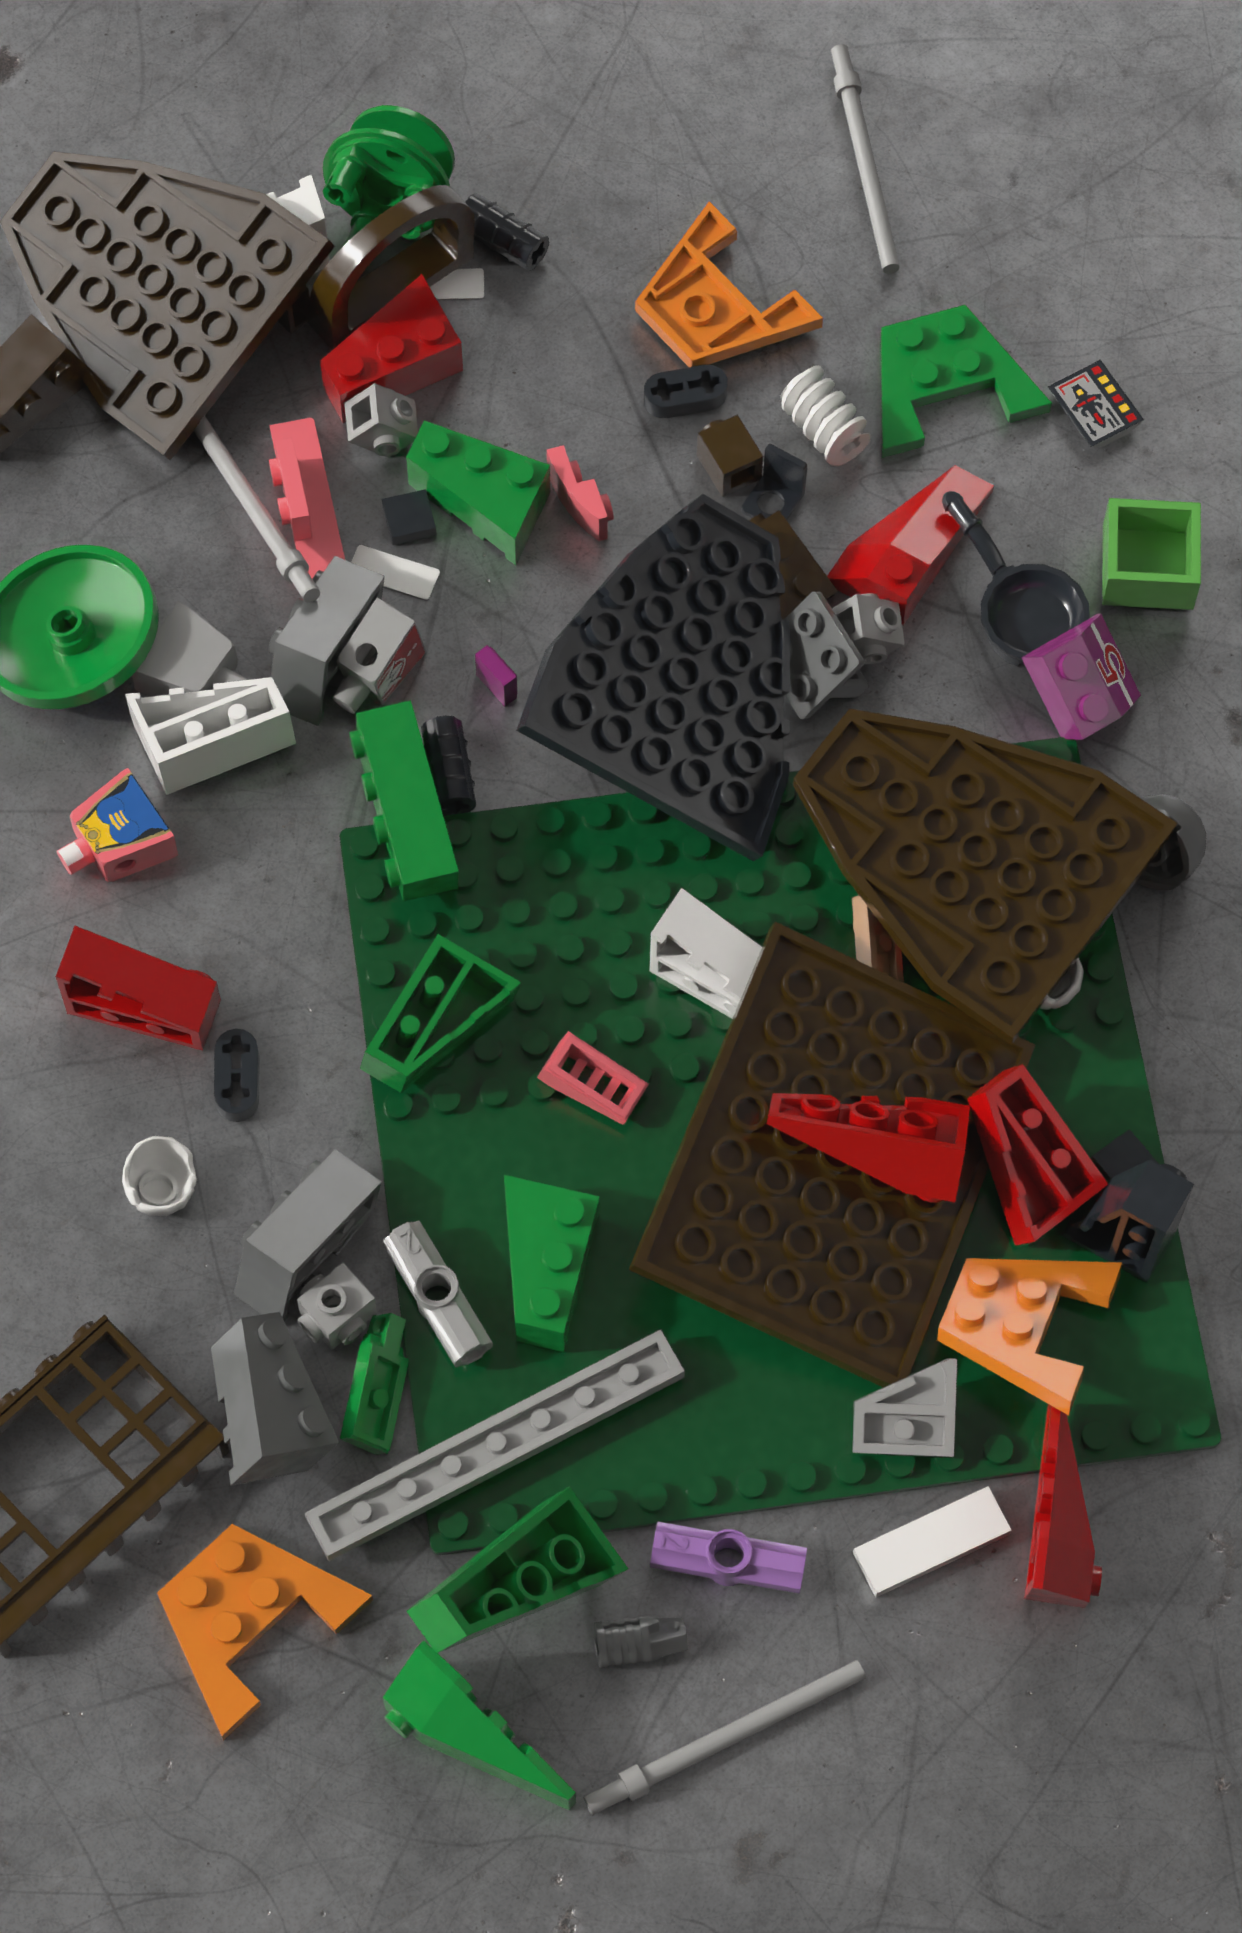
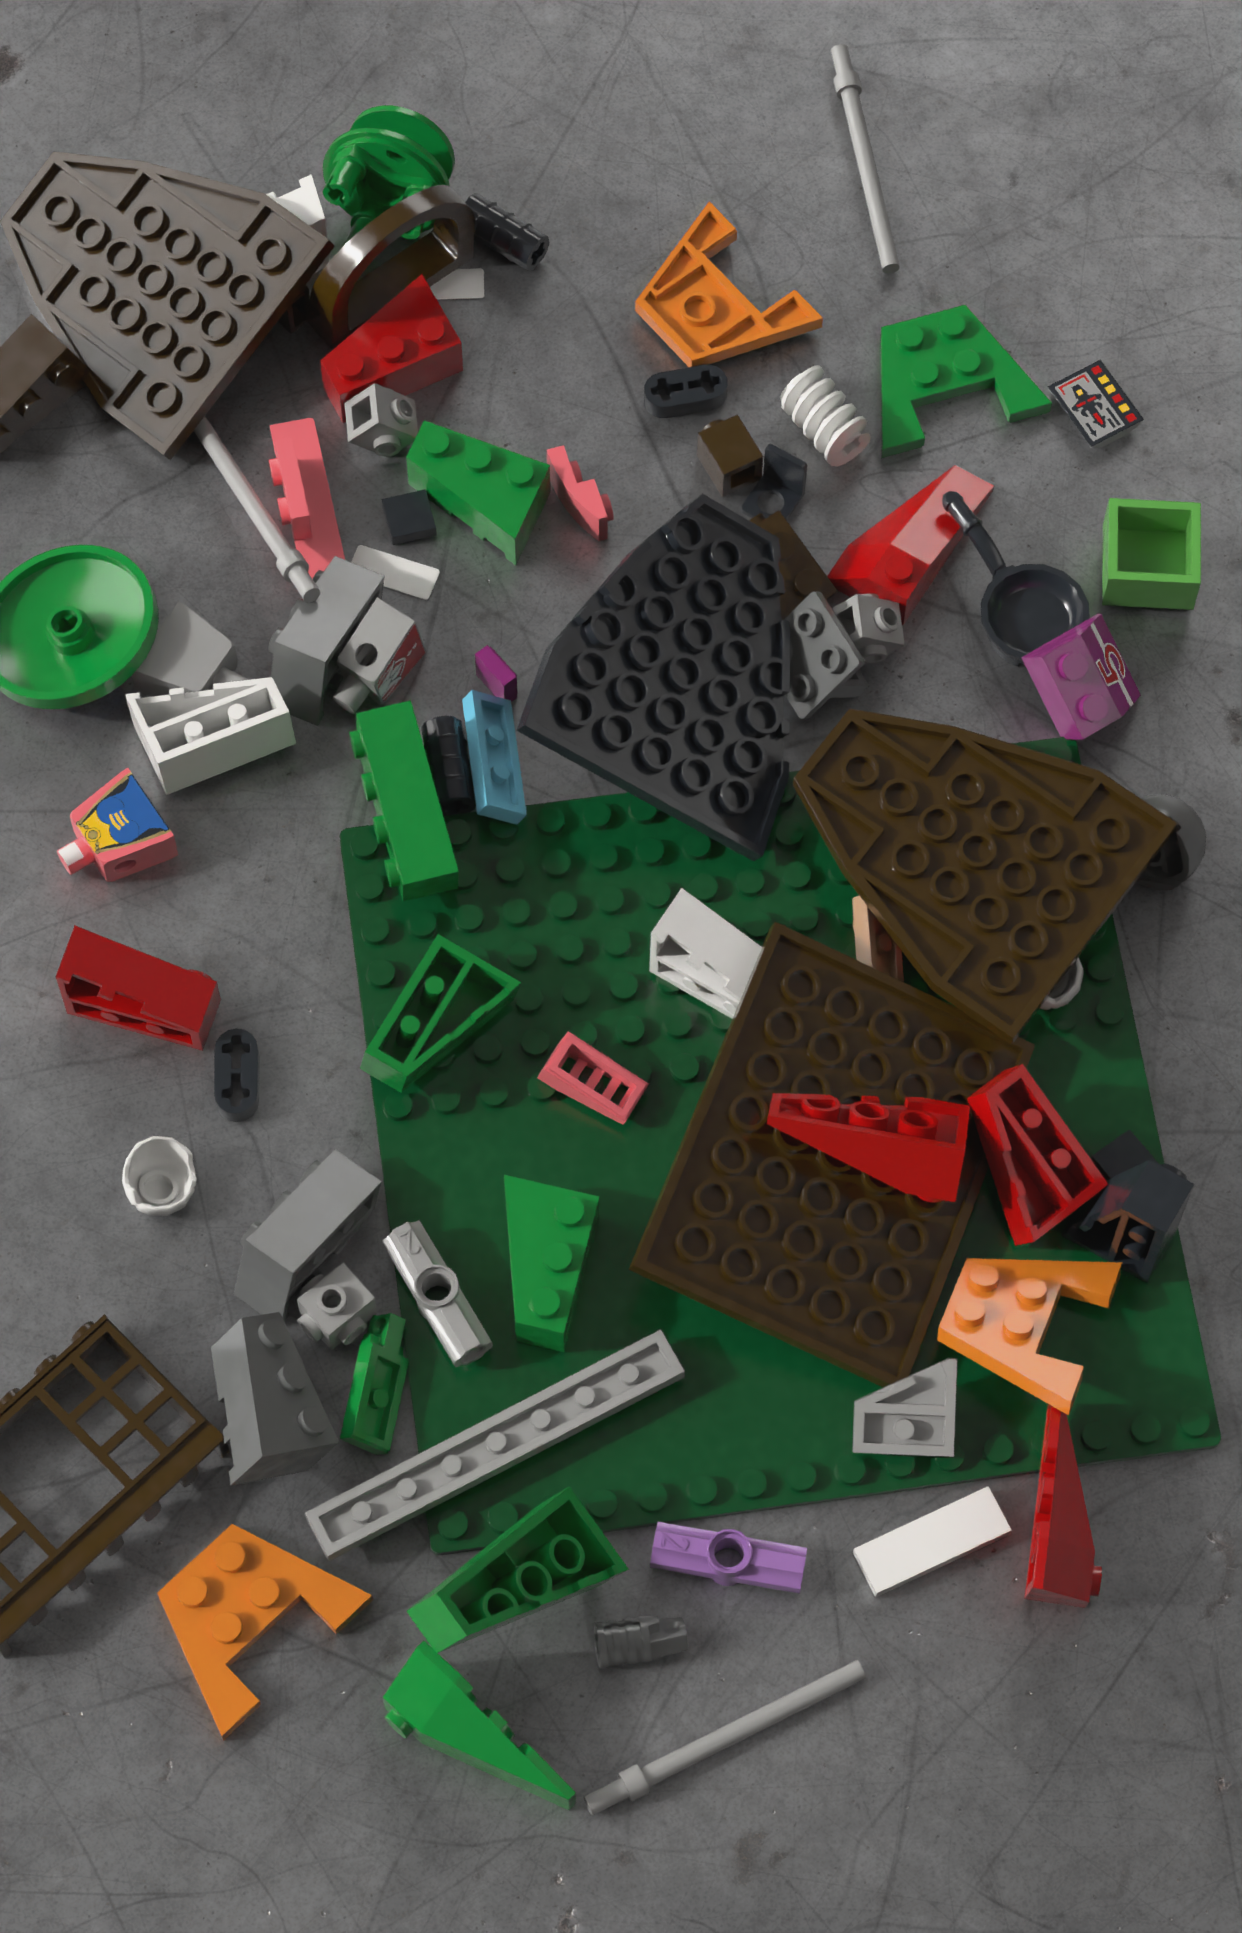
(494, 757): none -> medium azure plate

